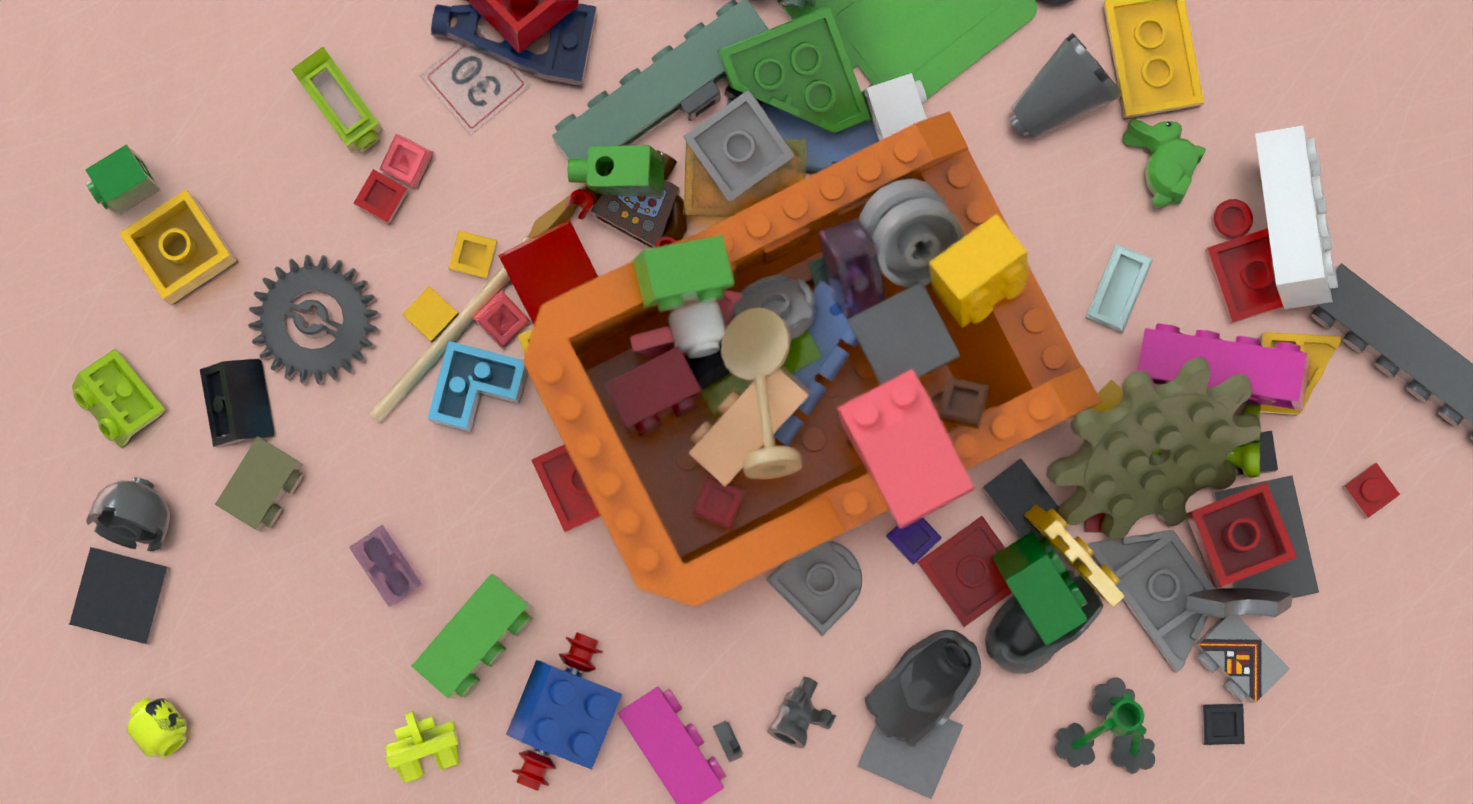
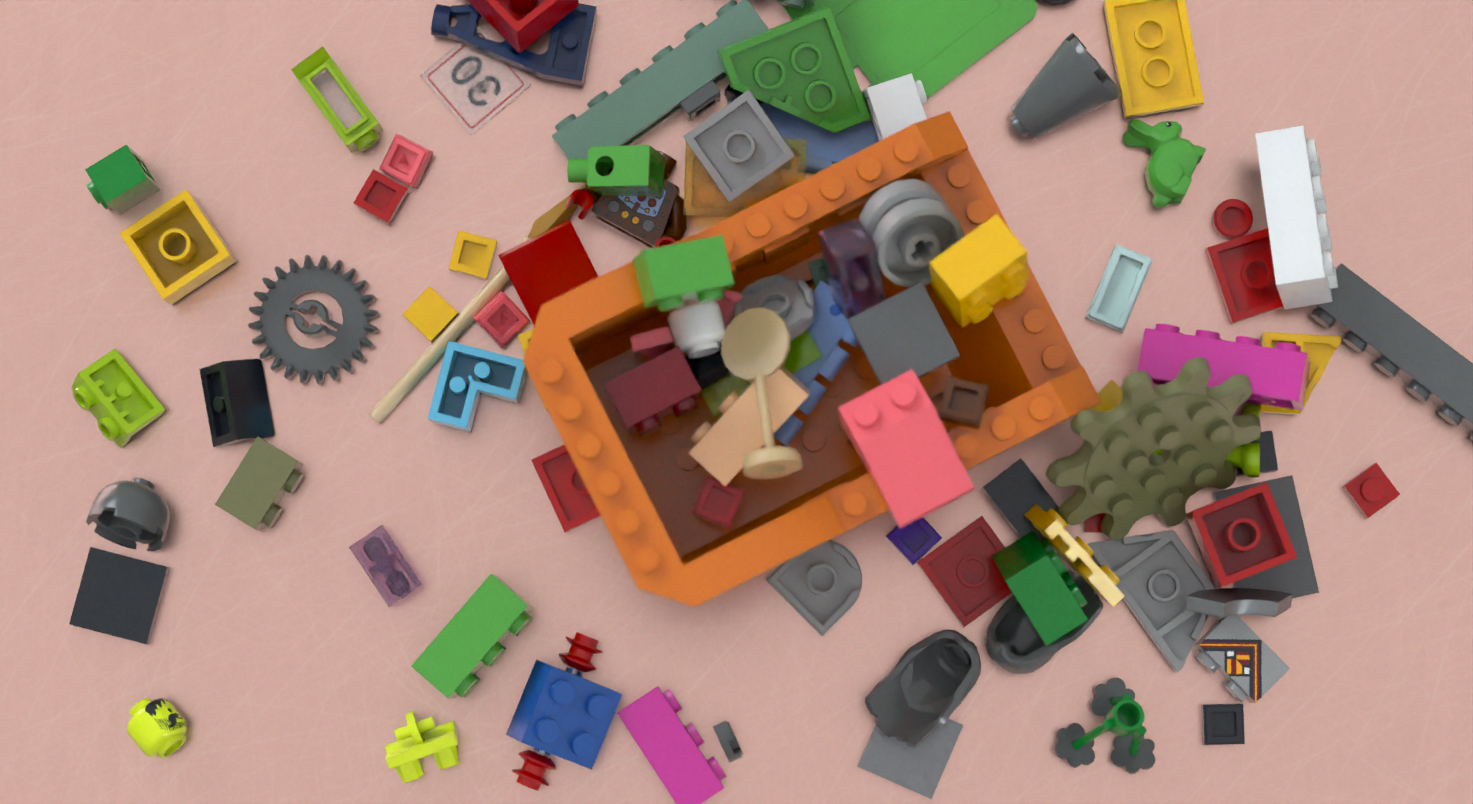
(797, 713): dark grey piece -> none

